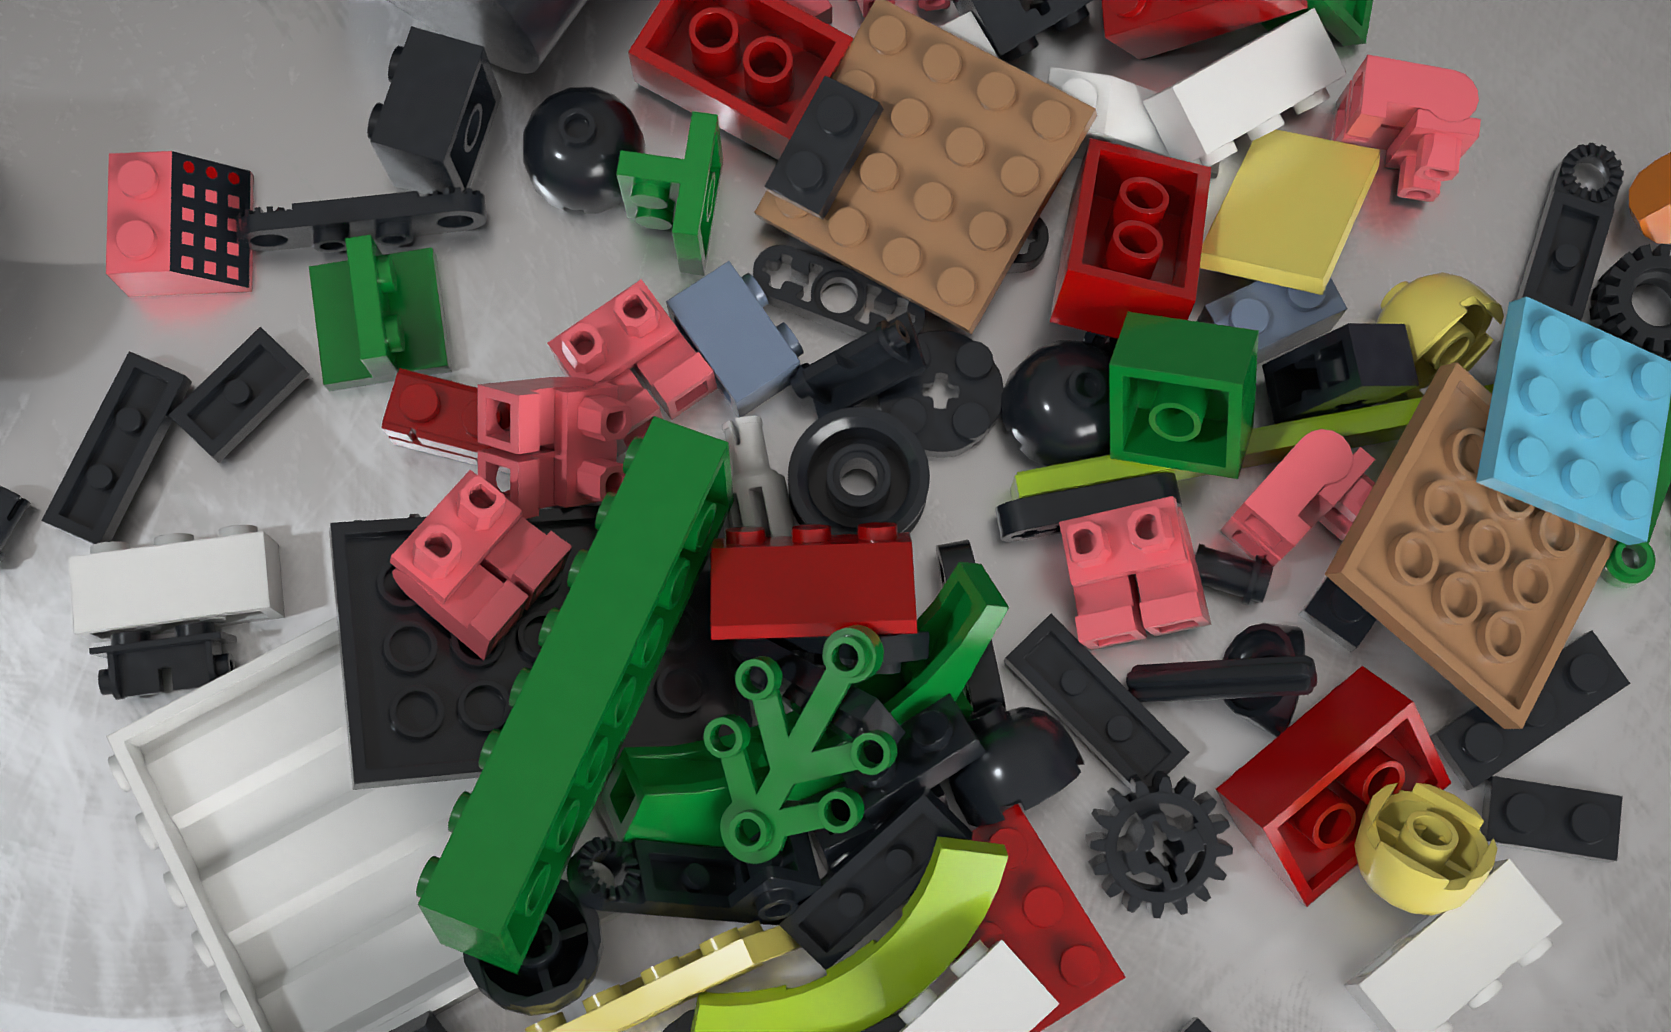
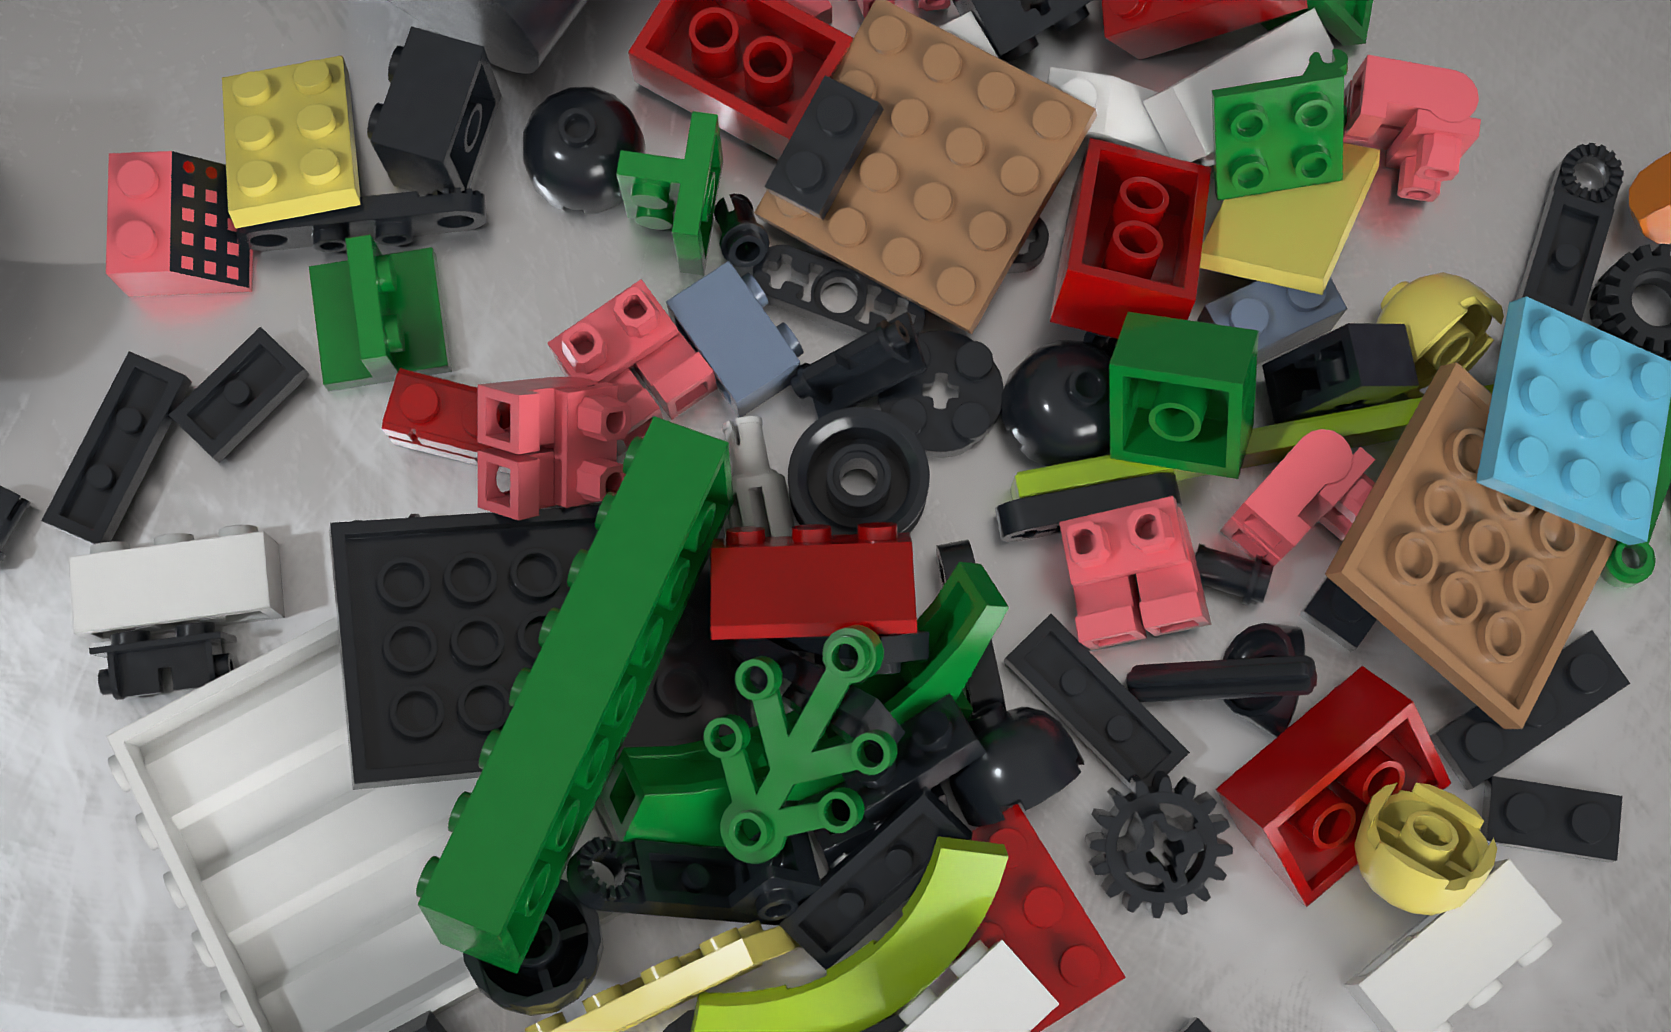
(289, 142): none -> light yellow plate
(477, 563): coral hips -> none
(742, 238): none -> black pin
(1281, 131): none -> green plate

